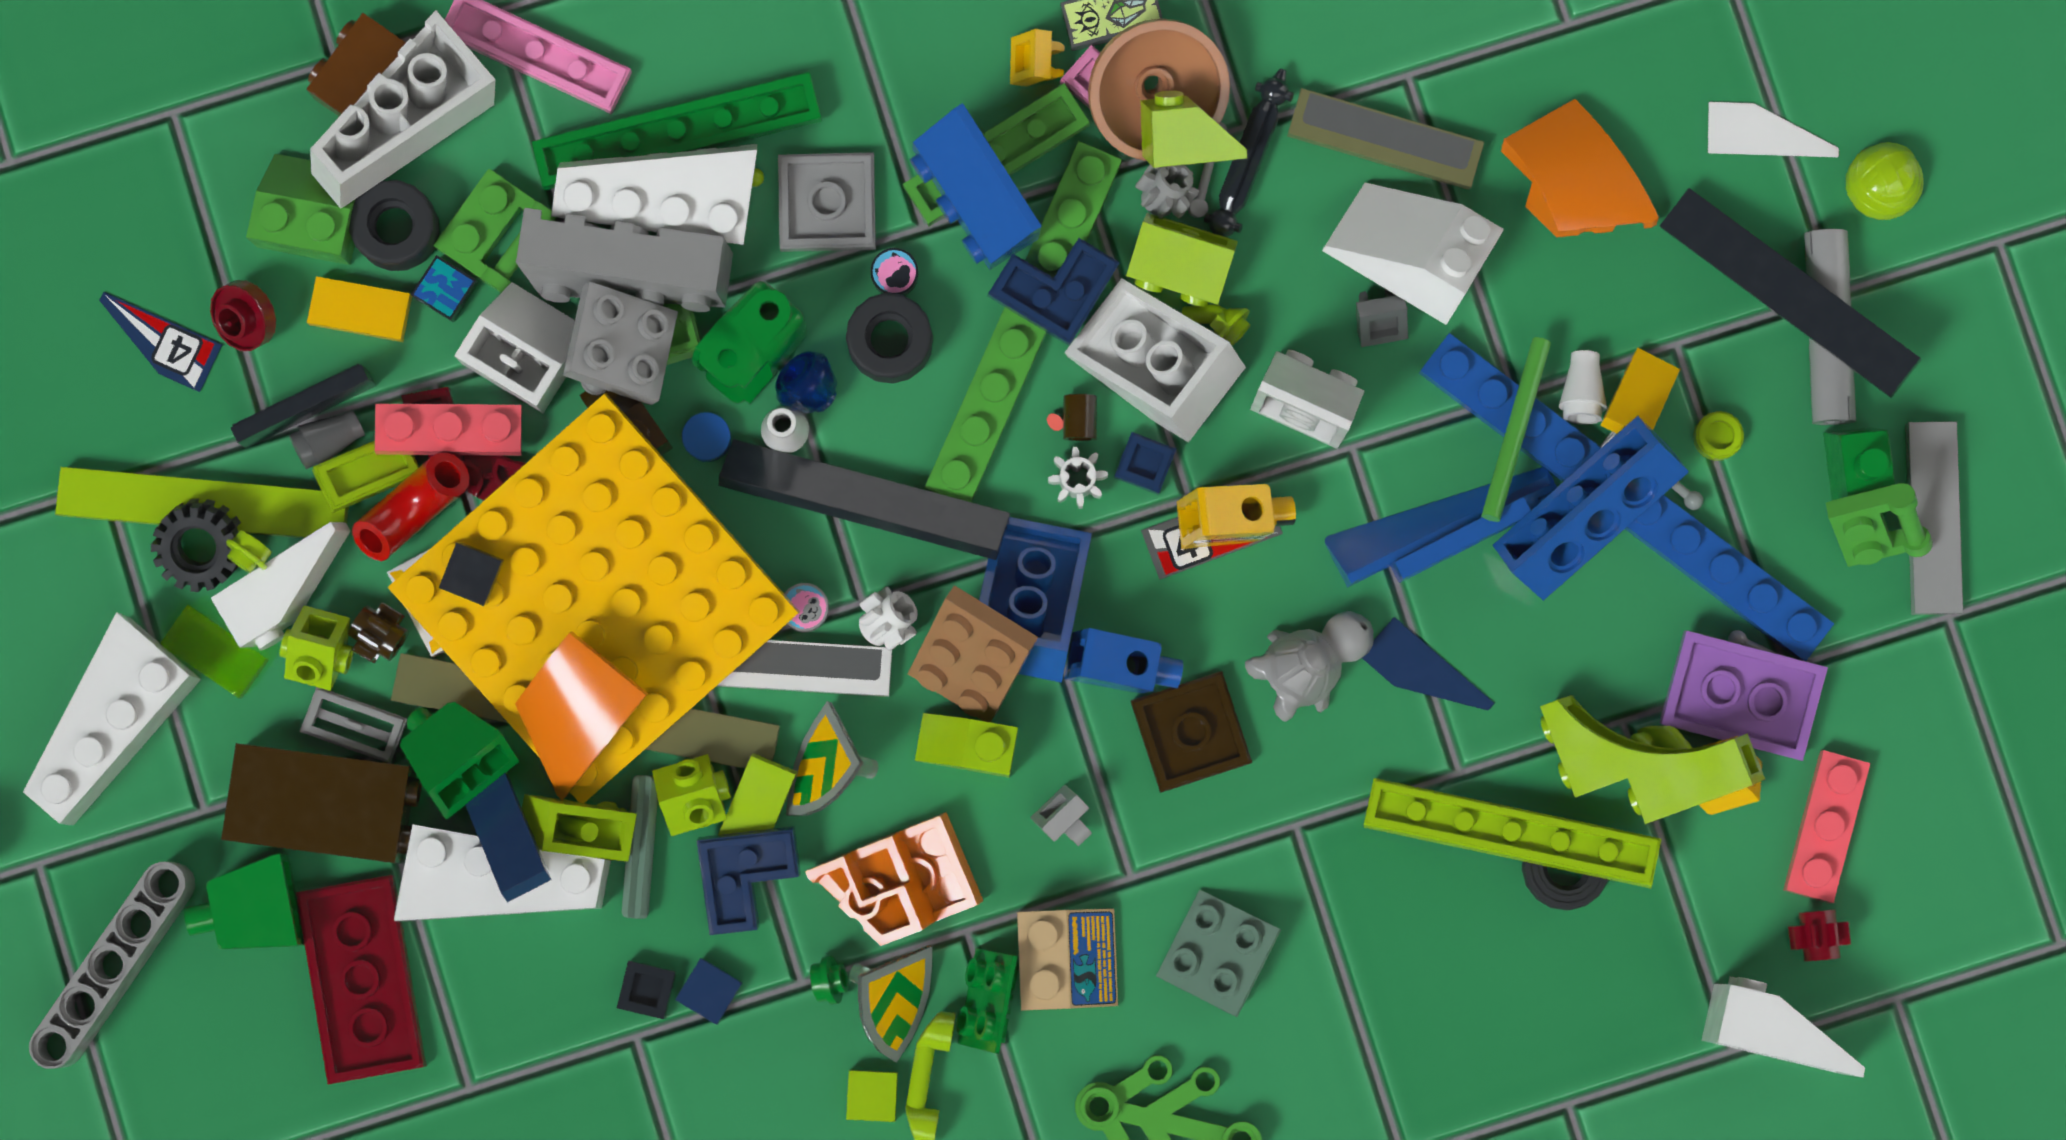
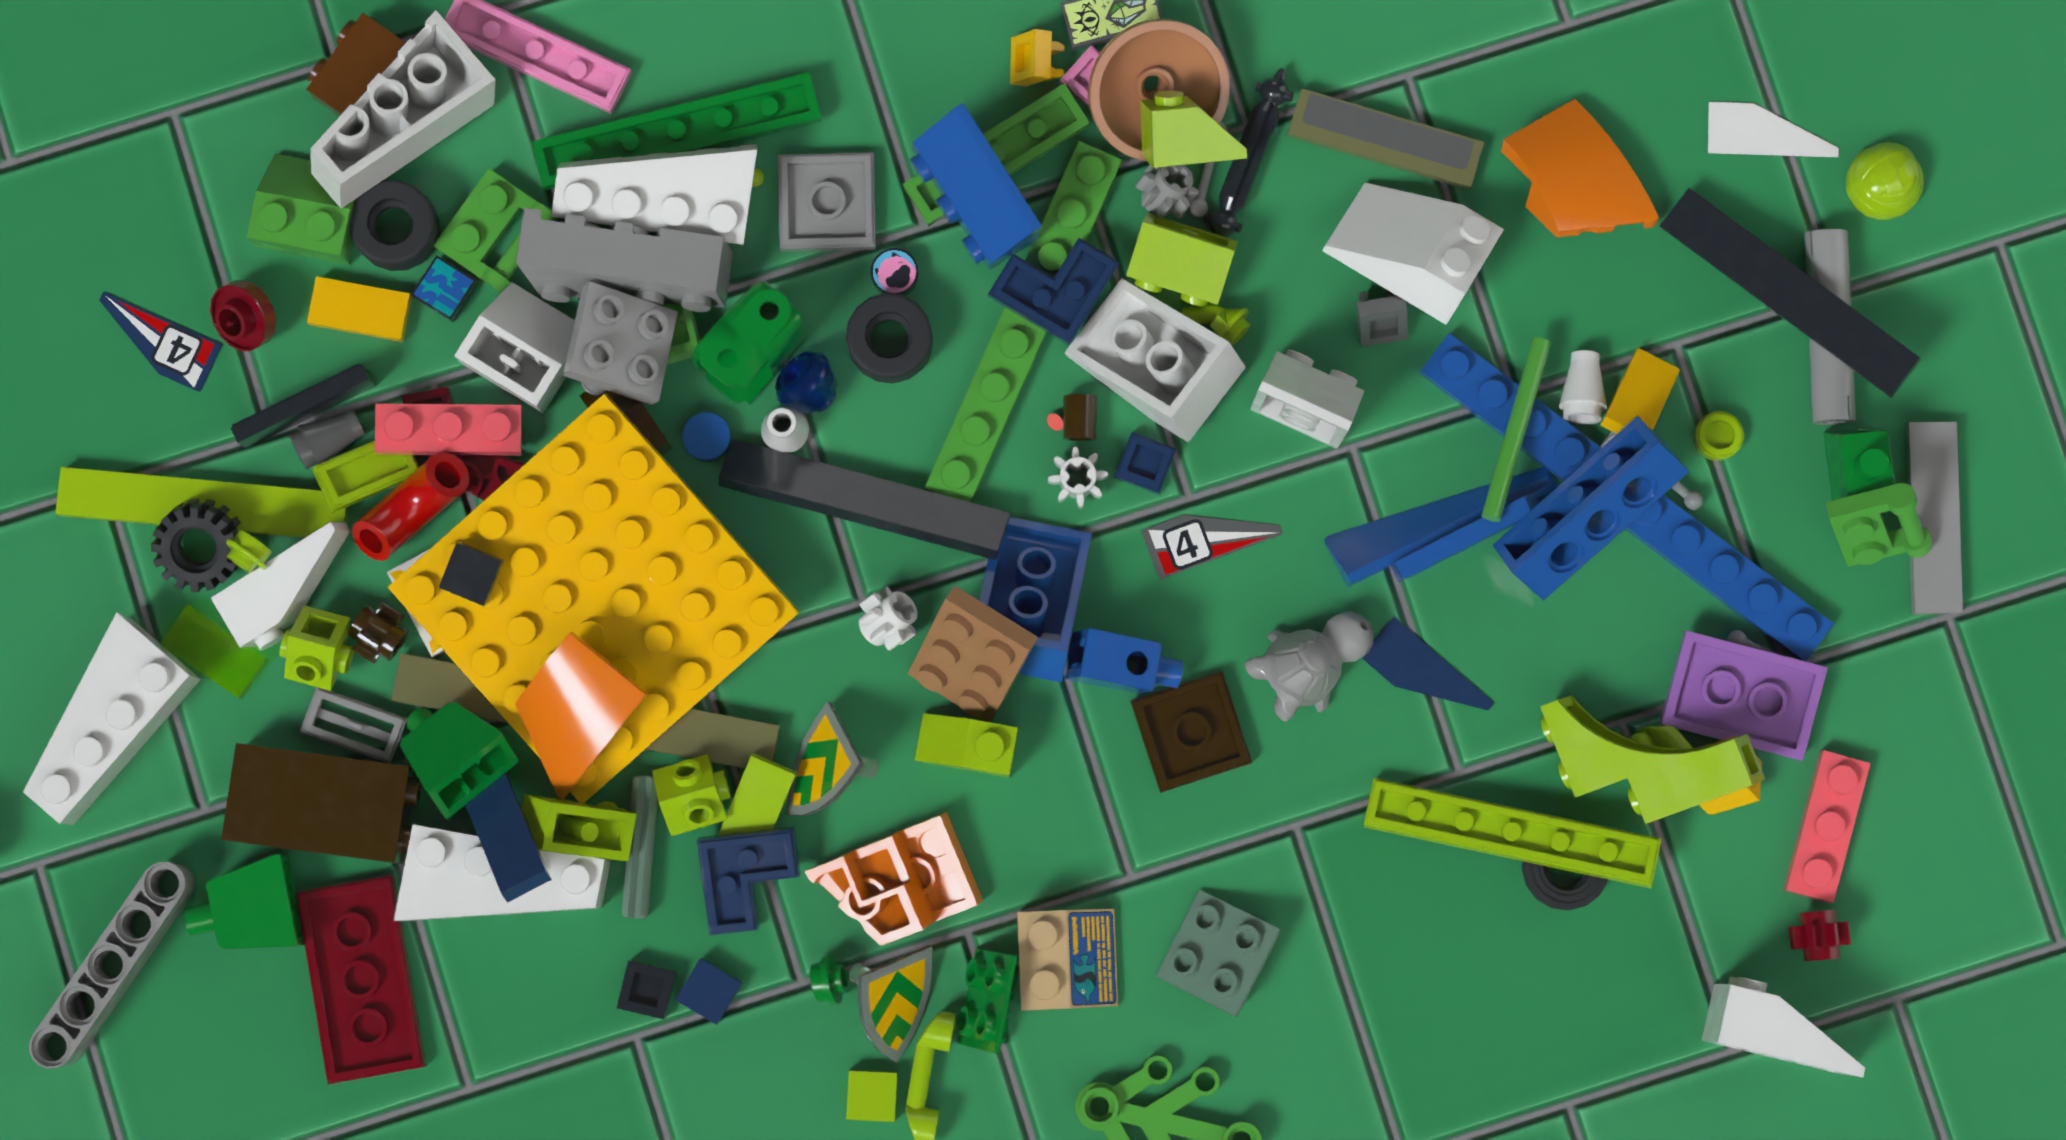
(812, 607): tile -> none
(815, 669): tile -> none
(1062, 816): light grey tile -> none
(1216, 518): yellow torso -> none

